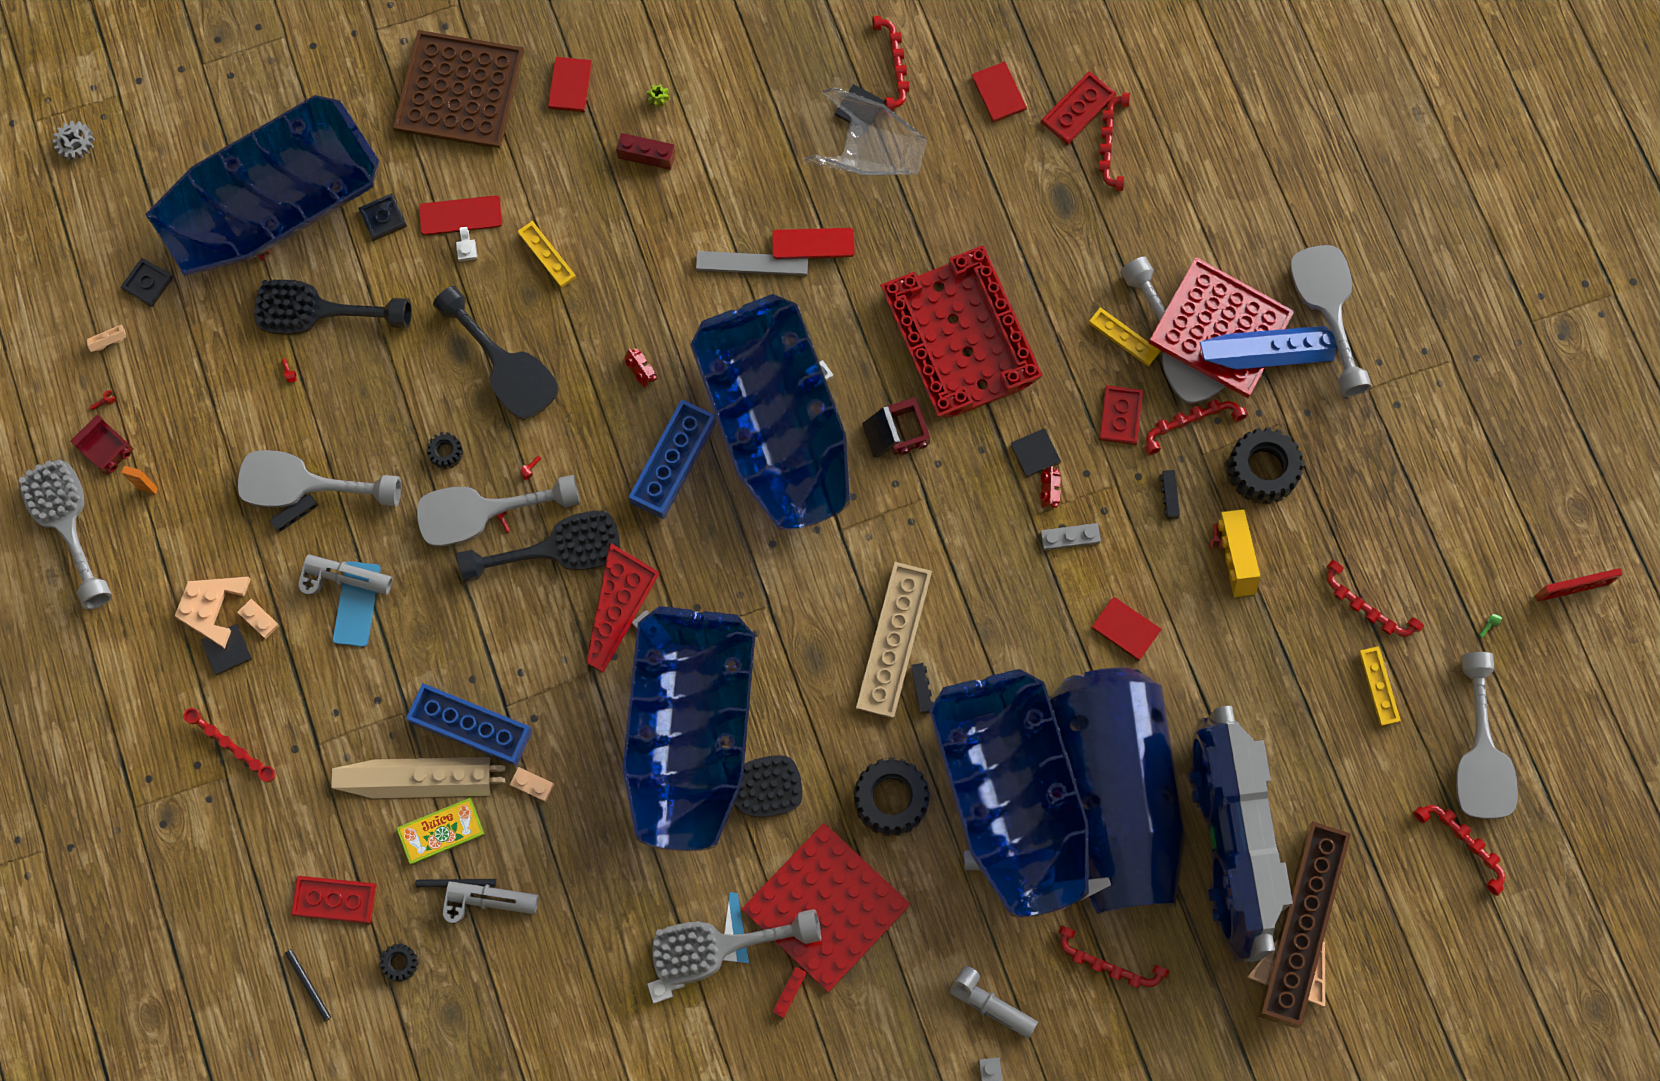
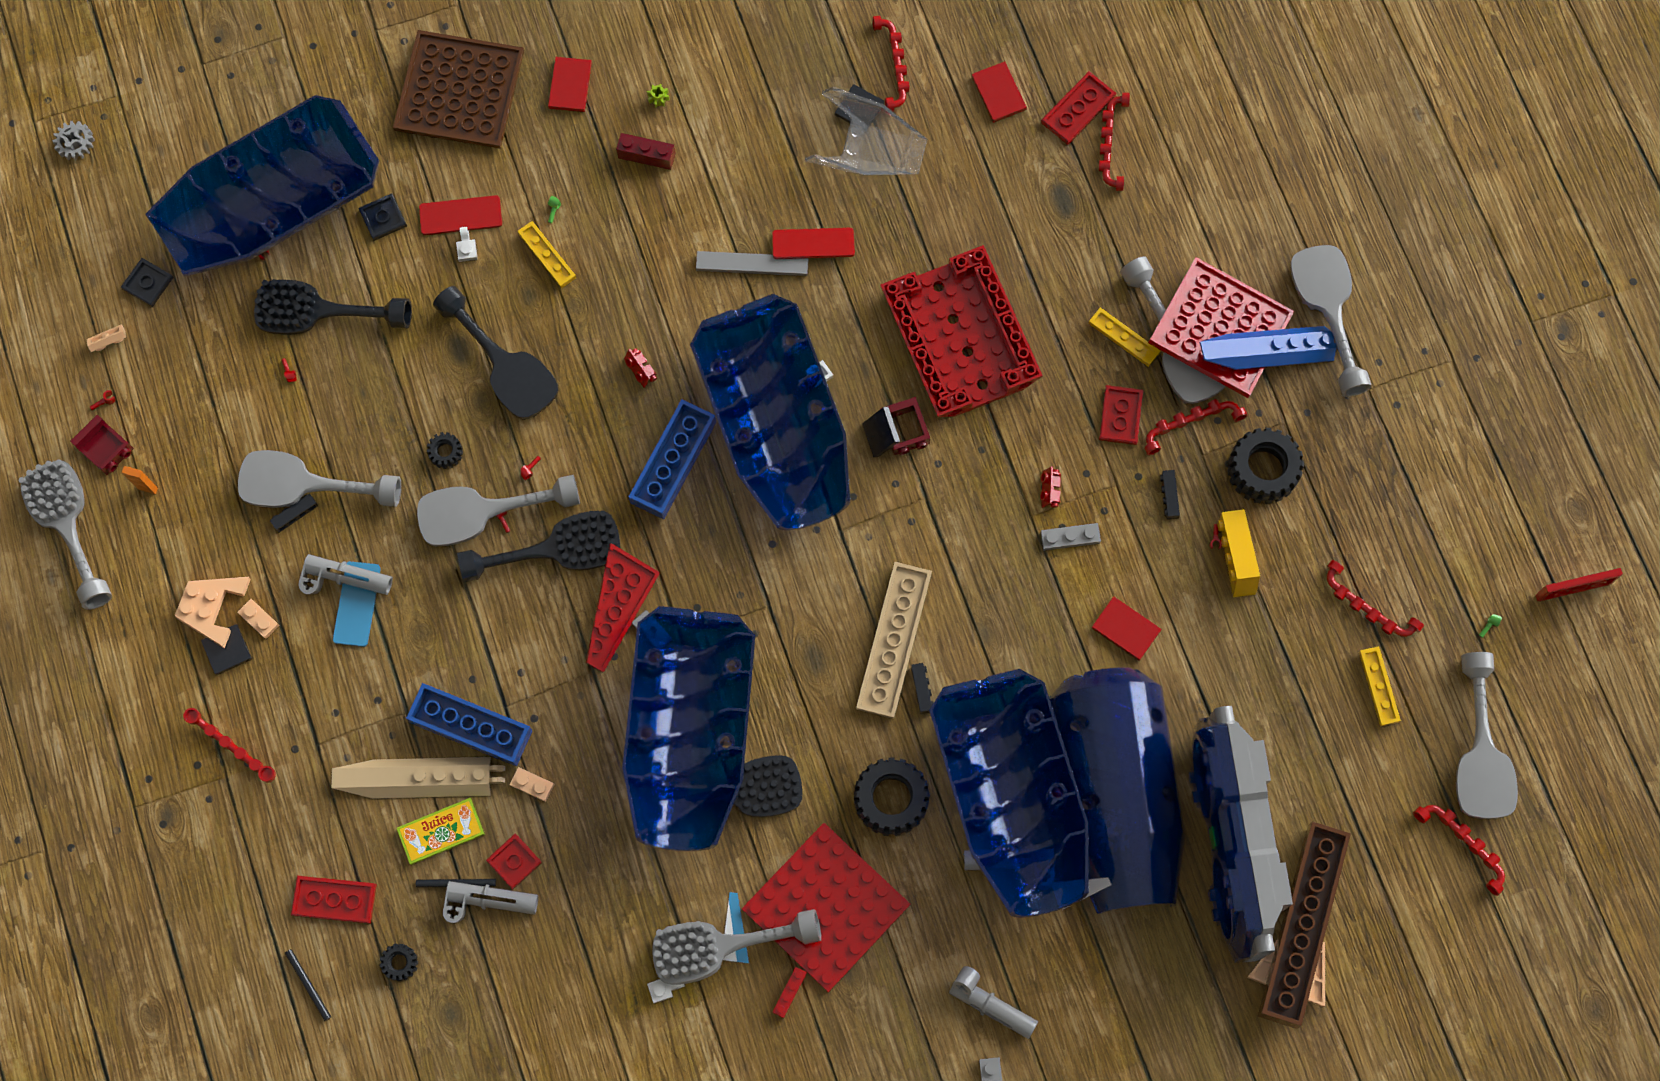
(514, 861): none -> red tile
(555, 204): none -> bright green hand
(1035, 452): black tile -> none
(1099, 964): red bar -> none

